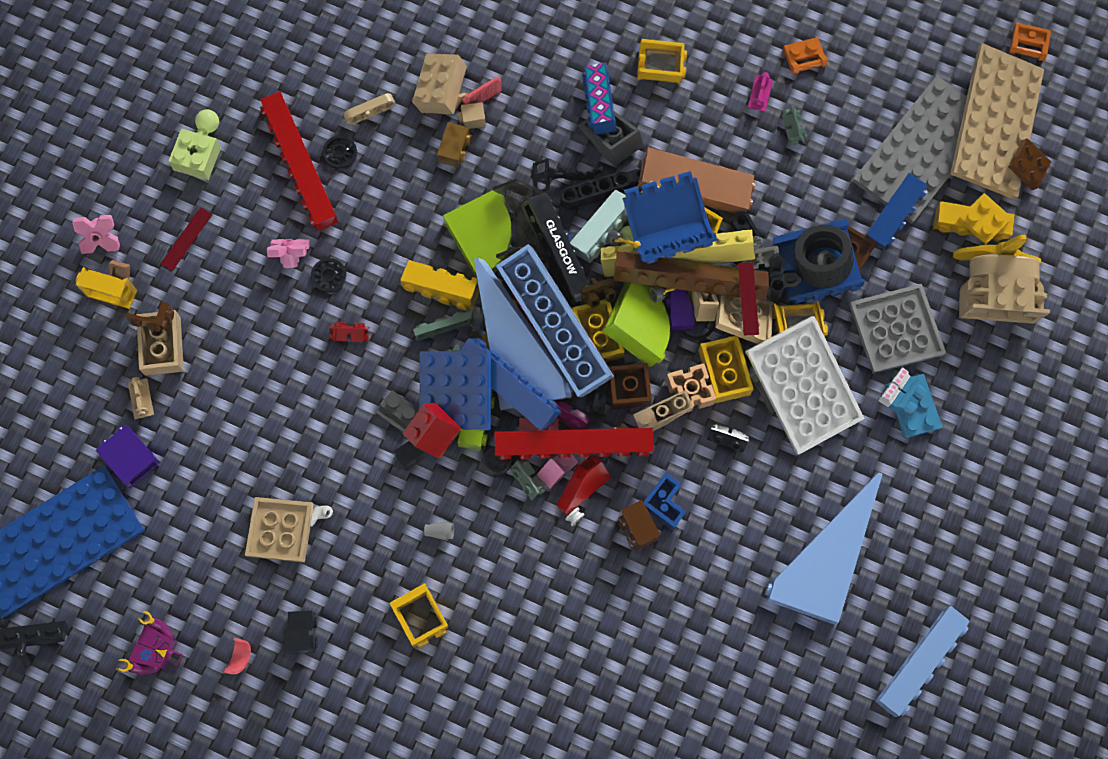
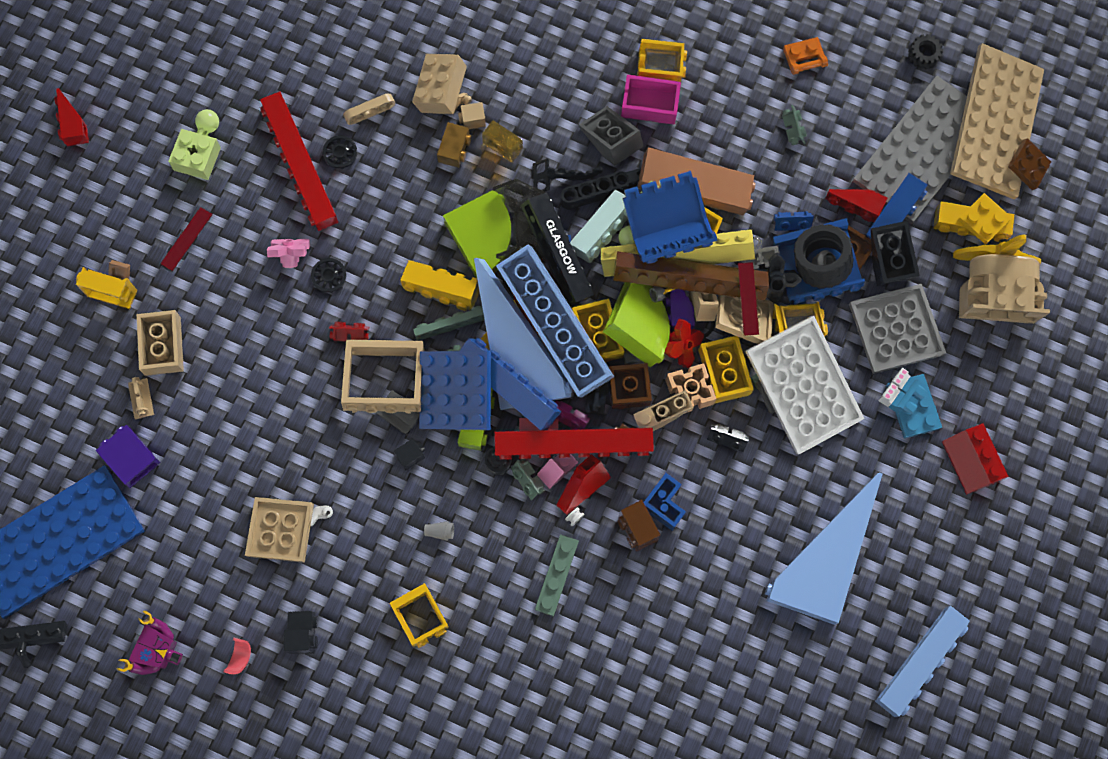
(72, 127): none -> red slope
(96, 233): bright pink plant -> none
(164, 316): reddish brown bracket -> none
(382, 348): none -> tan window
(432, 430): red slope -> none
(476, 321): clear smoke plate -> none
(484, 92): coral window -> none
(502, 141): none -> clear yellow brick
(556, 575): none -> sand green plate
(598, 290): dark brown hips -> none
(600, 98): blue brick -> none
(618, 239): hinge -> none
(651, 99): none -> dark pink piece
(682, 343): none -> red plant
(748, 223): black plate -> none
(760, 92): dark pink hinge -> none
(799, 221): none -> blue hinge
(861, 202): none -> red slope
(893, 253): none -> black slope
(927, 42): none -> black tyre
(975, 458): none -> red slope
(1030, 36): orange plate -> none

